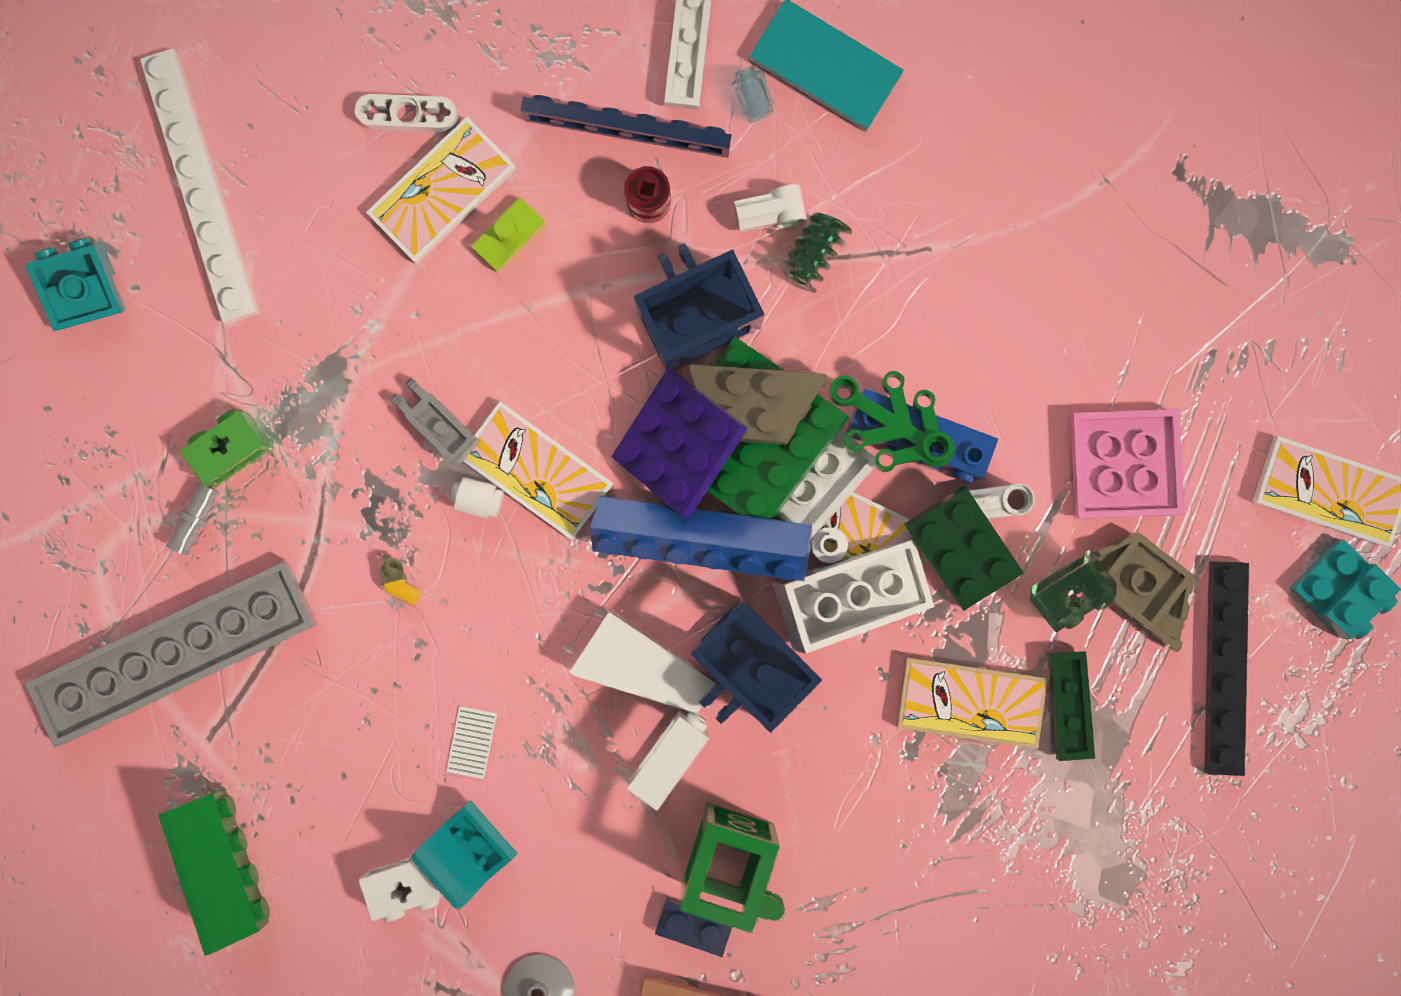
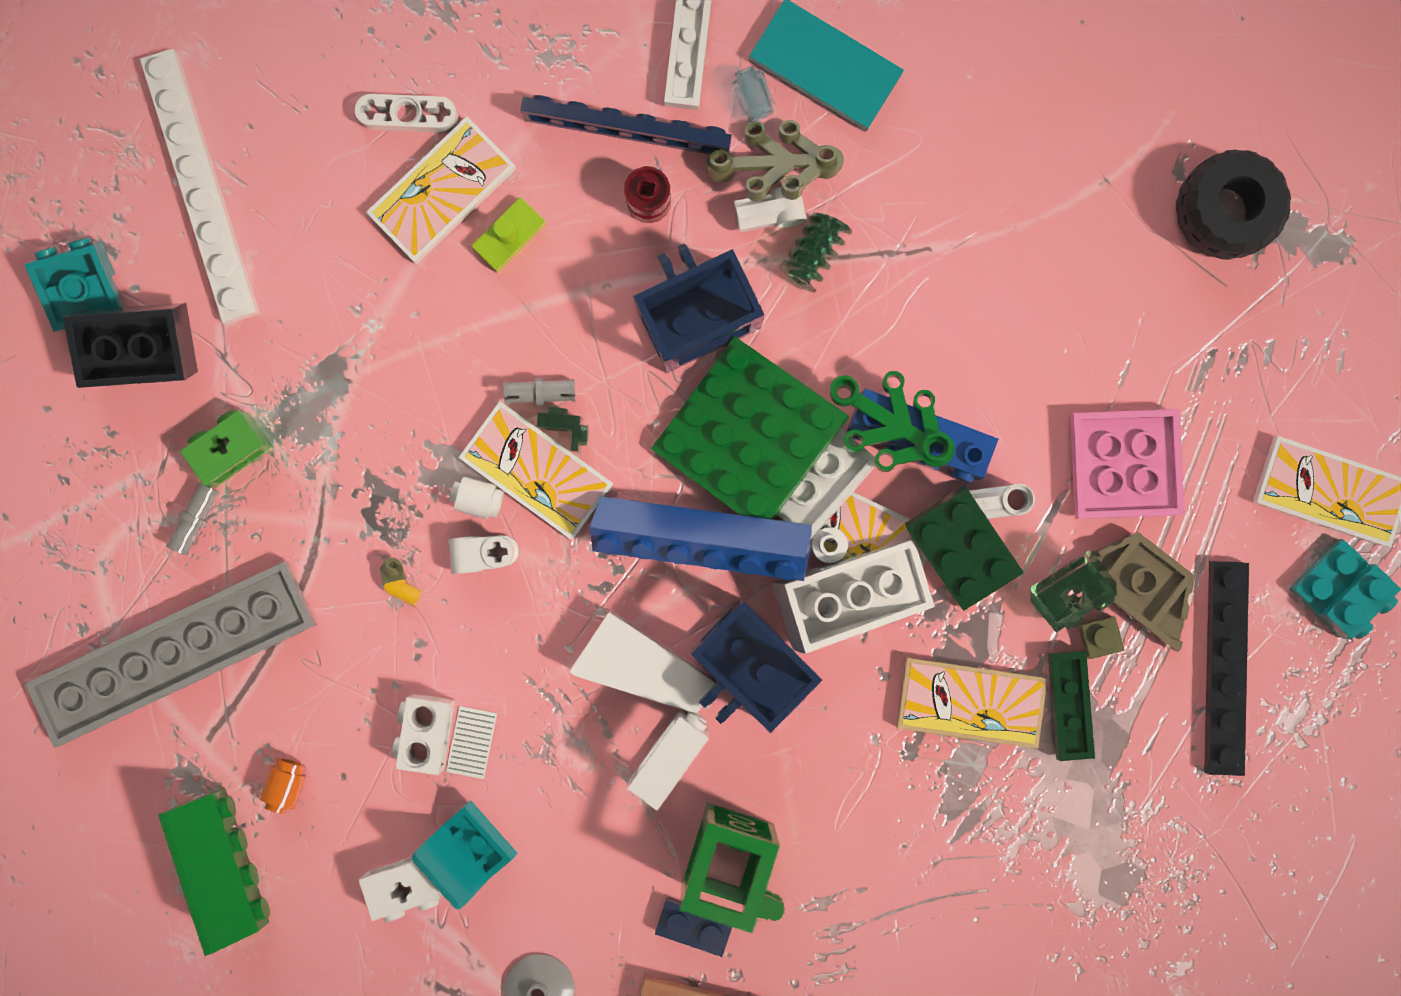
(130, 345): none -> black brick
(283, 785): none -> orange brick
(432, 736): none -> white brick
(437, 424): light grey hinge -> none
(477, 553): none -> white piece
(539, 391): none -> light grey pin
(558, 420): none -> clear green bracket
(679, 443): dark purple plate -> none
(760, 398): dark tan wing -> none
(819, 162): none -> olive plant
(1101, 637): none -> olive plate
(1259, 186): none -> black tyre

